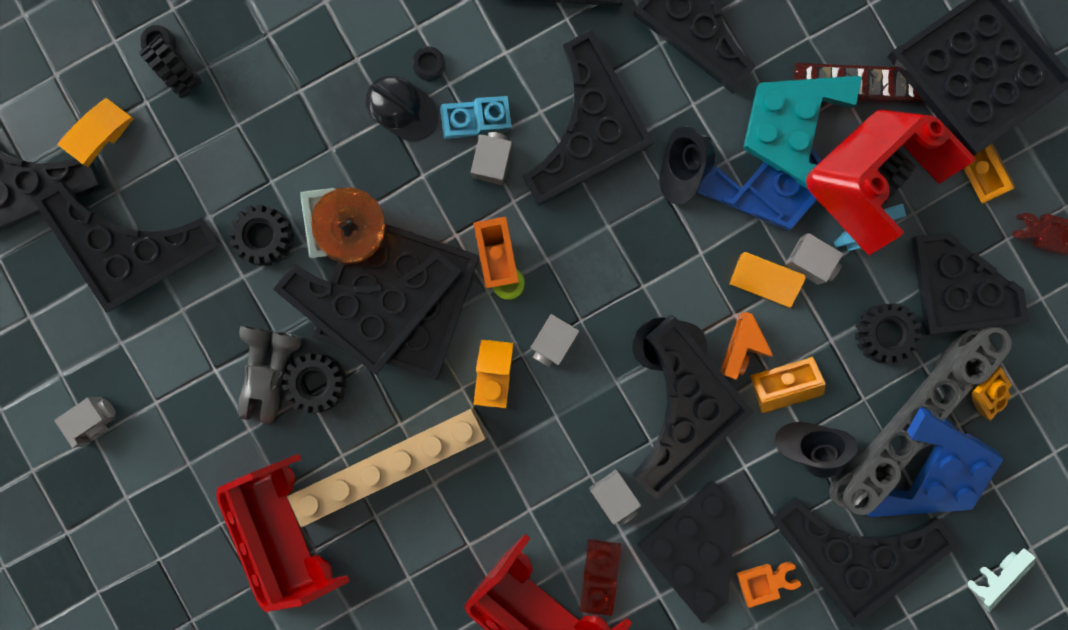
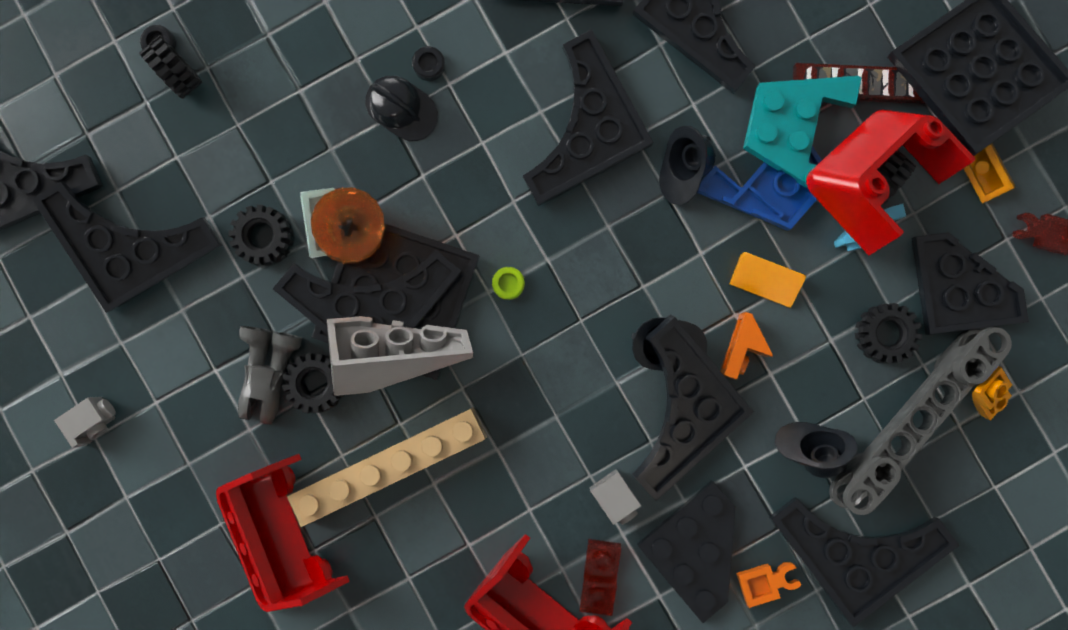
(94, 130): light orange slope -> none
(379, 355): none -> light grey wedge
(475, 117): medium azure slope -> none
(492, 158): light grey brick -> none
(493, 373): light orange slope -> none
(495, 252): orange slope -> none
(553, 341): light grey brick -> none
(788, 385): light orange slope -> none
(815, 259): light grey brick -> none
(950, 477): blue wing -> none
(1013, 567): light aqua plate -> none

